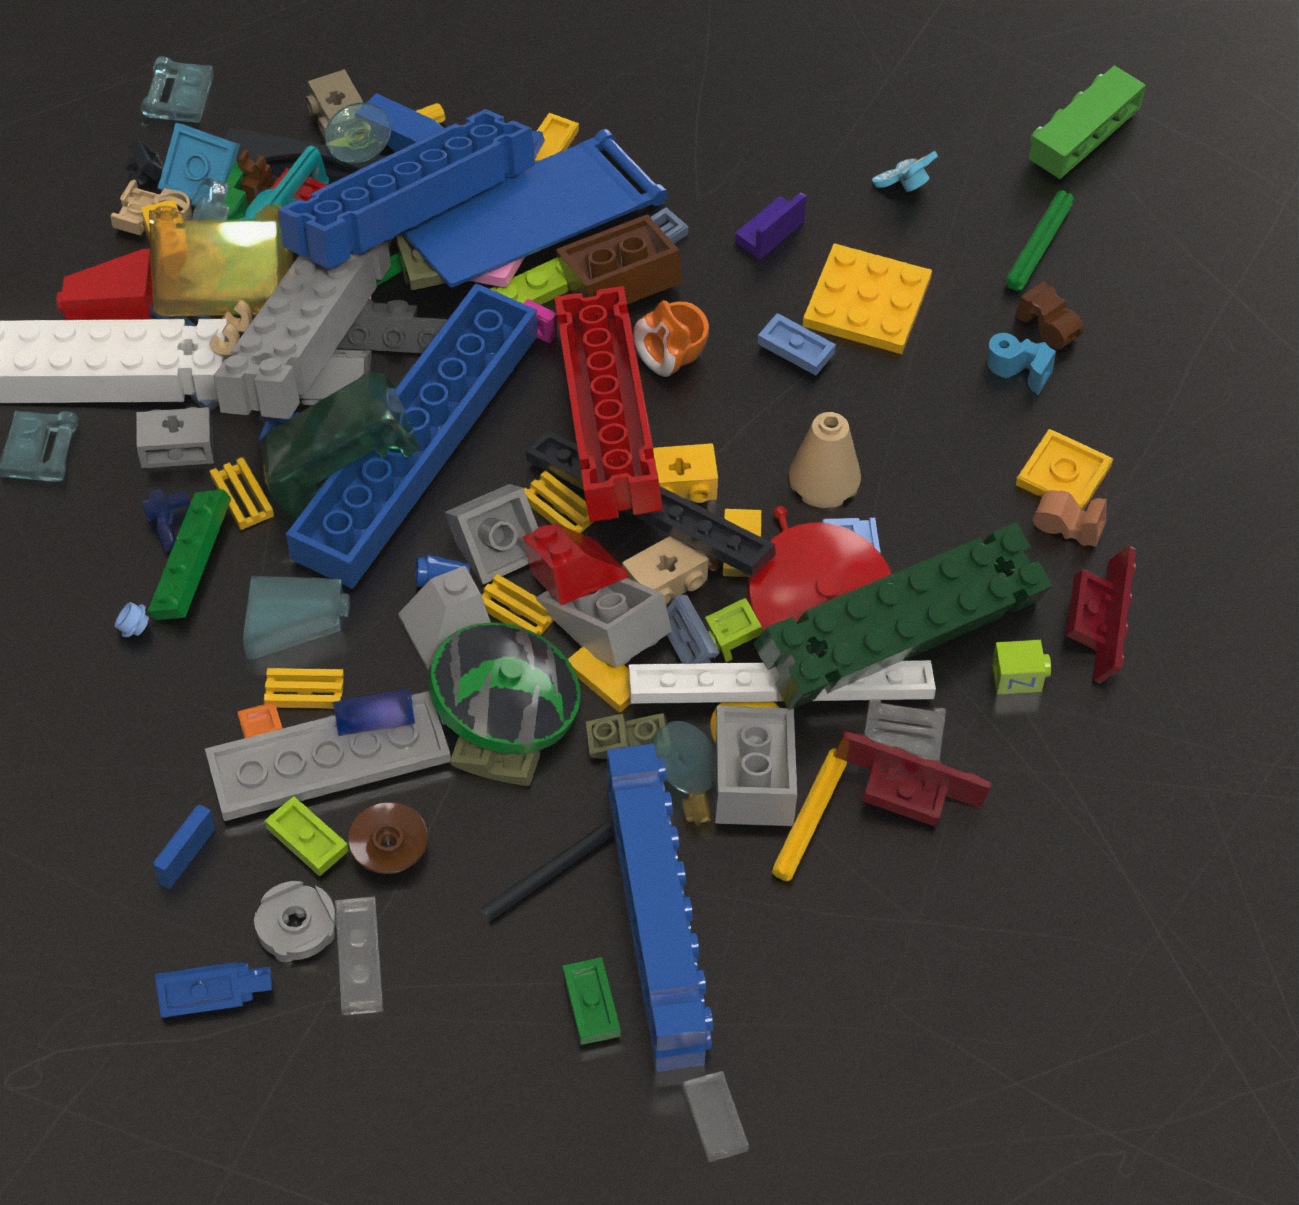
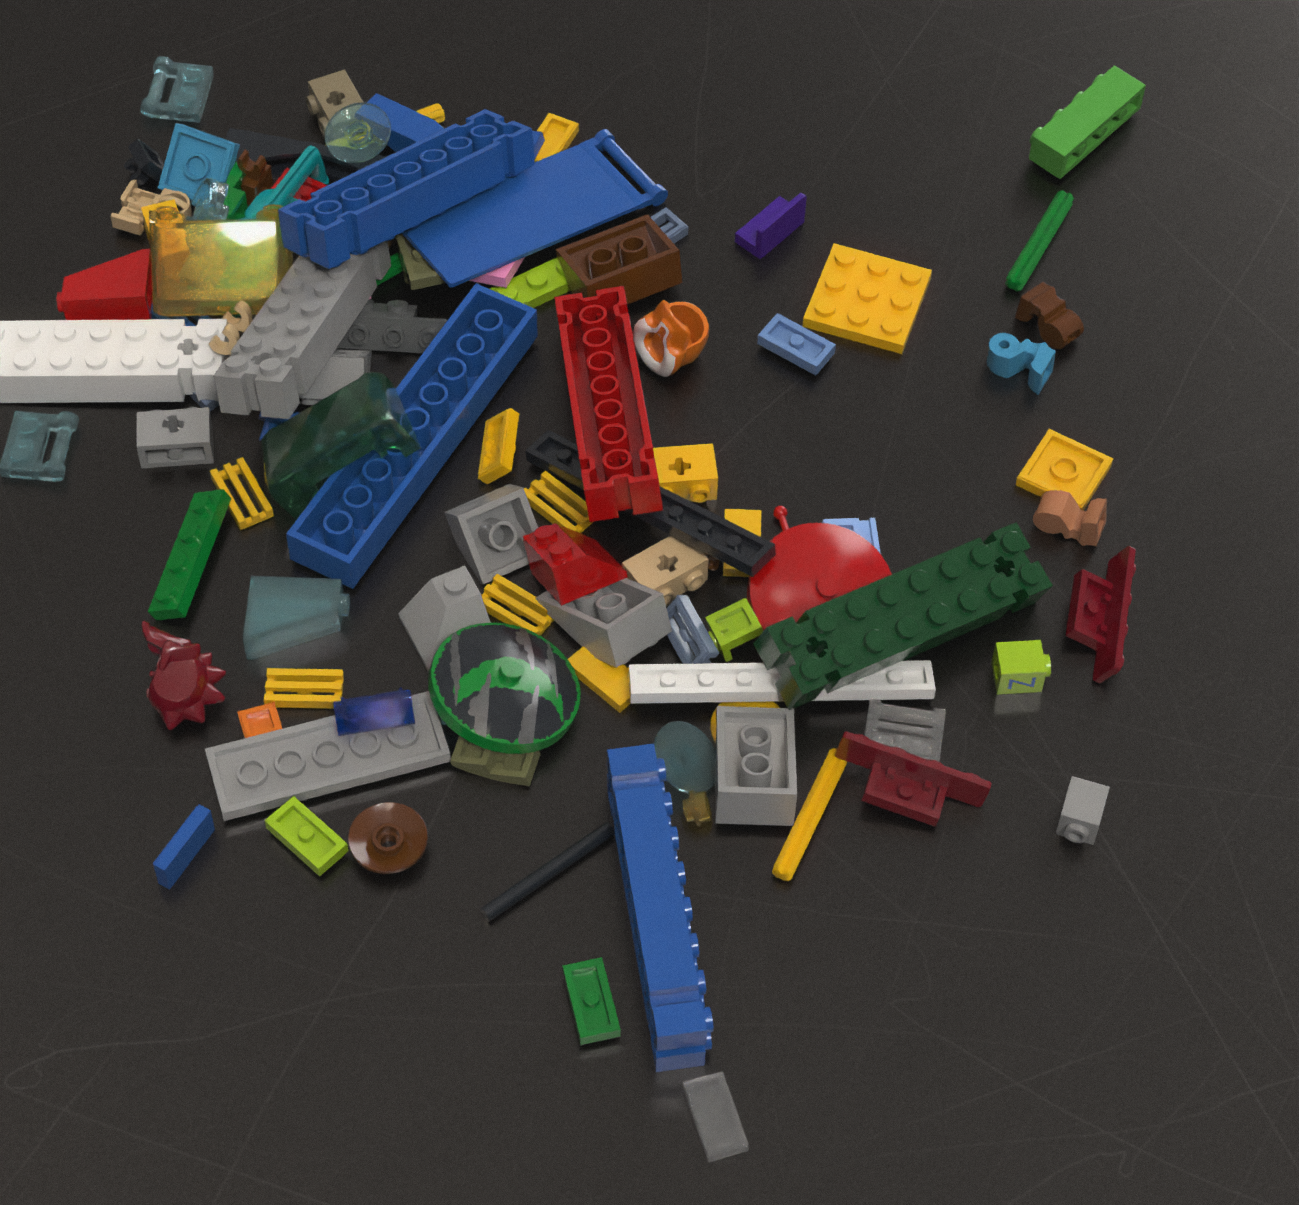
(132, 620): light blue plate -> none
(159, 508): clear blue piece -> none
(181, 678): none -> dark red head
(209, 988): blue hinge -> none
(301, 941): light grey plate -> none
(358, 956): clear tile -> none
(433, 566): blue cone -> none
(498, 446): none -> yellow plate
(545, 322): dark pink tile -> none
(618, 733): olive slope -> none
(826, 463): tan cone -> none
(909, 172): medium azure animal -> none
(1082, 810): none -> light grey brick

